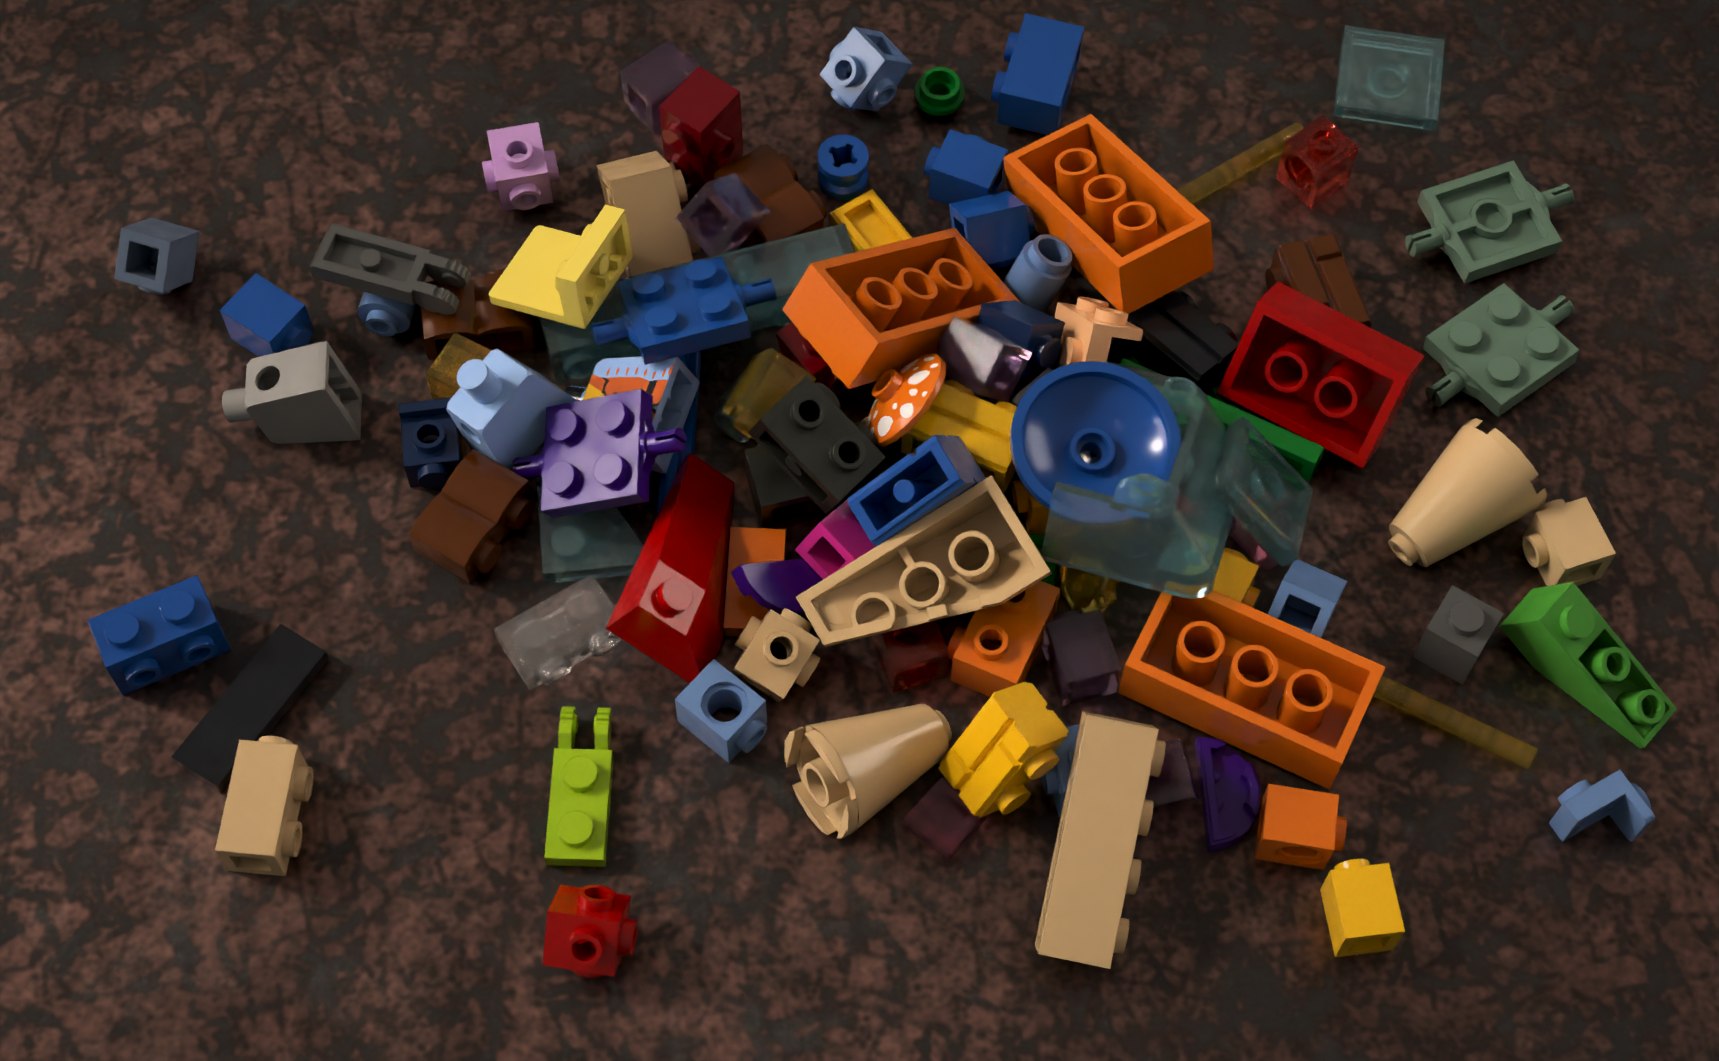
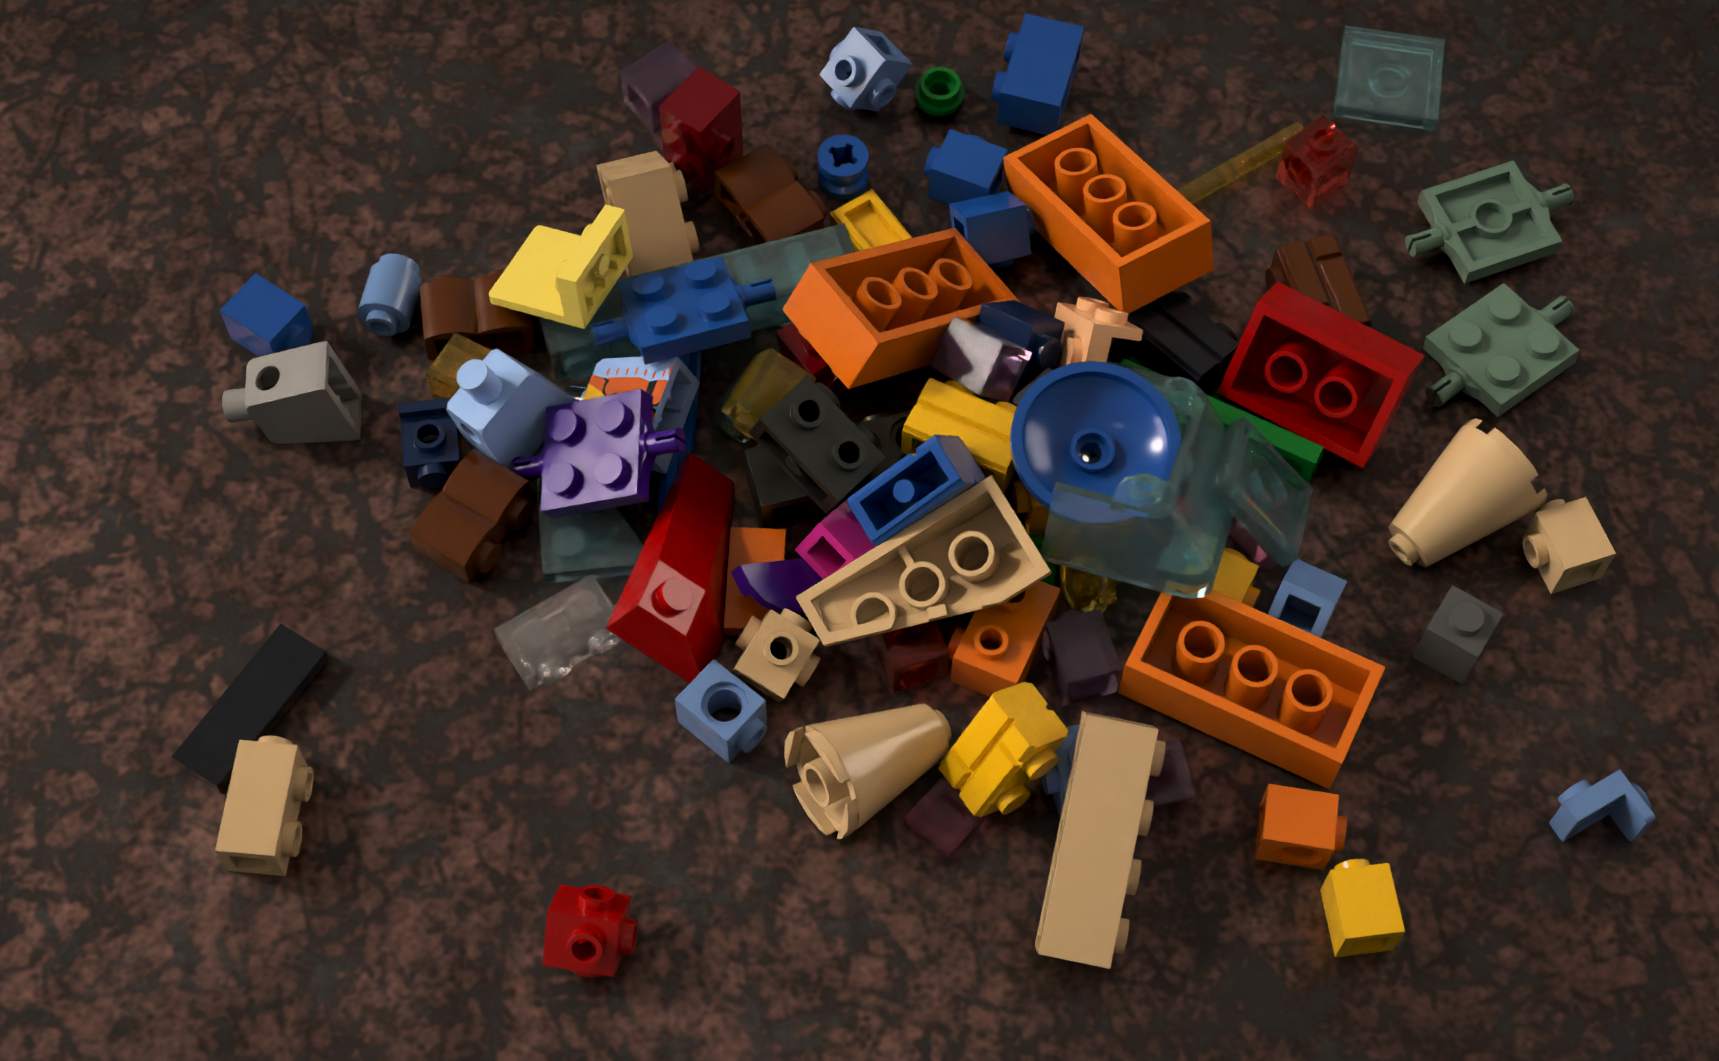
(156, 255): sand blue brick -> none
(158, 635): blue brick -> none
(388, 269): dark grey hinge -> none
(520, 167): lavender brick -> none
(580, 794): lime hinge -> none
(722, 215): brick -> none
(904, 397): orange dish -> none
(1040, 271): medium blue brick -> none
(1227, 791): dark purple tile -> none
(1455, 722): clear yellow bar -> none
(1587, 660): bright green slope -> none

